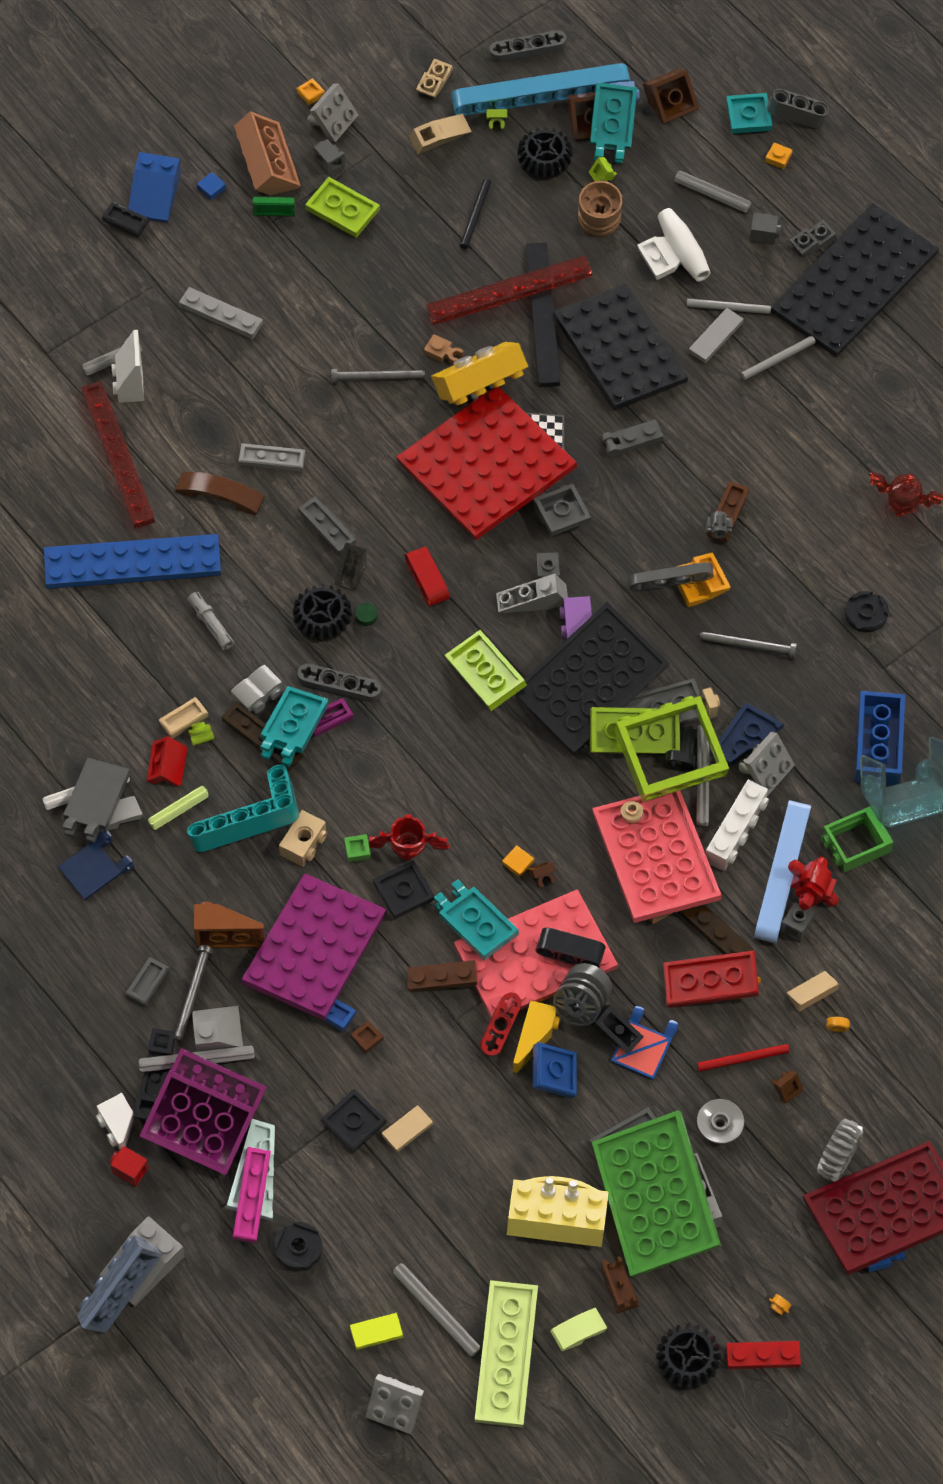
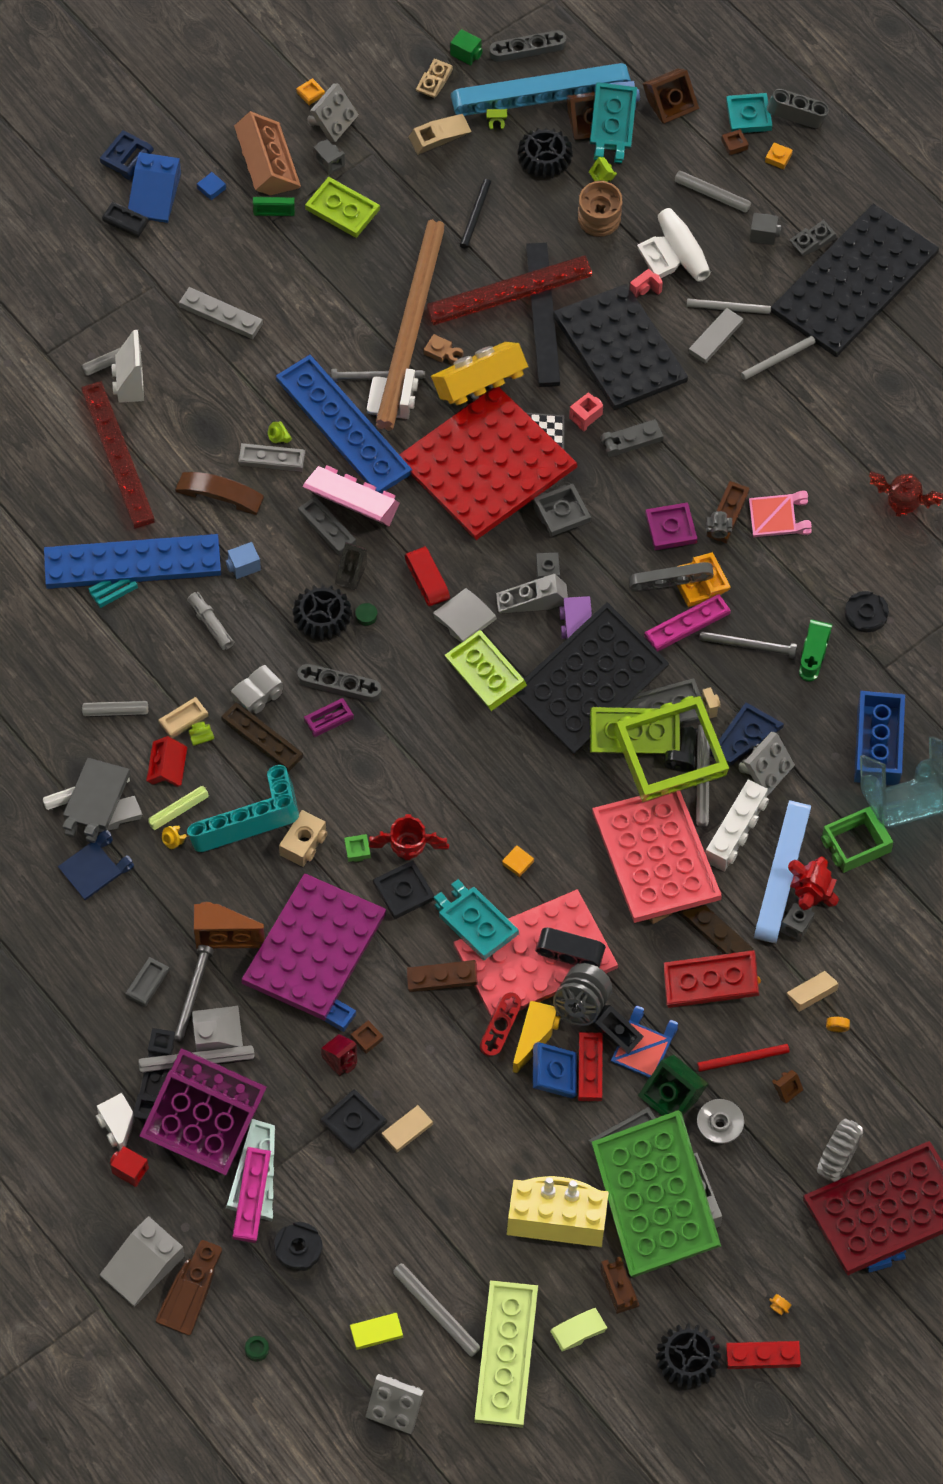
(96, 593): none -> teal tile
(115, 708): none -> light grey axle
(118, 1285): sand blue slope -> none
(121, 150): none -> dark blue plate
(171, 837): none -> yellow plate
(190, 1289): none -> reddish brown piece
(243, 560): none -> medium blue brick
(256, 1348): none -> dark green tile
(278, 433): none -> lime plate
(292, 724): teal tile -> none
(340, 1054): none -> dark red slope
(343, 424): none -> blue plate
(352, 495): none -> bright pink slope
(407, 399): none -> white bracket
(410, 325): none -> medium nougat axle
(464, 615): none -> light grey slope
(466, 47): none -> green brick
(542, 870): reddish brown tile -> none
(586, 411): none -> coral brick
(590, 1066): none -> red plate
(631, 817): tan plate -> none
(644, 282): none -> coral bracket
(671, 526): none -> magenta plate
(672, 1087): none -> dark green slope
(687, 623): none -> dark pink tile
(734, 142): none -> reddish brown plate
(776, 515): none -> flag
(814, 649): none -> green piece

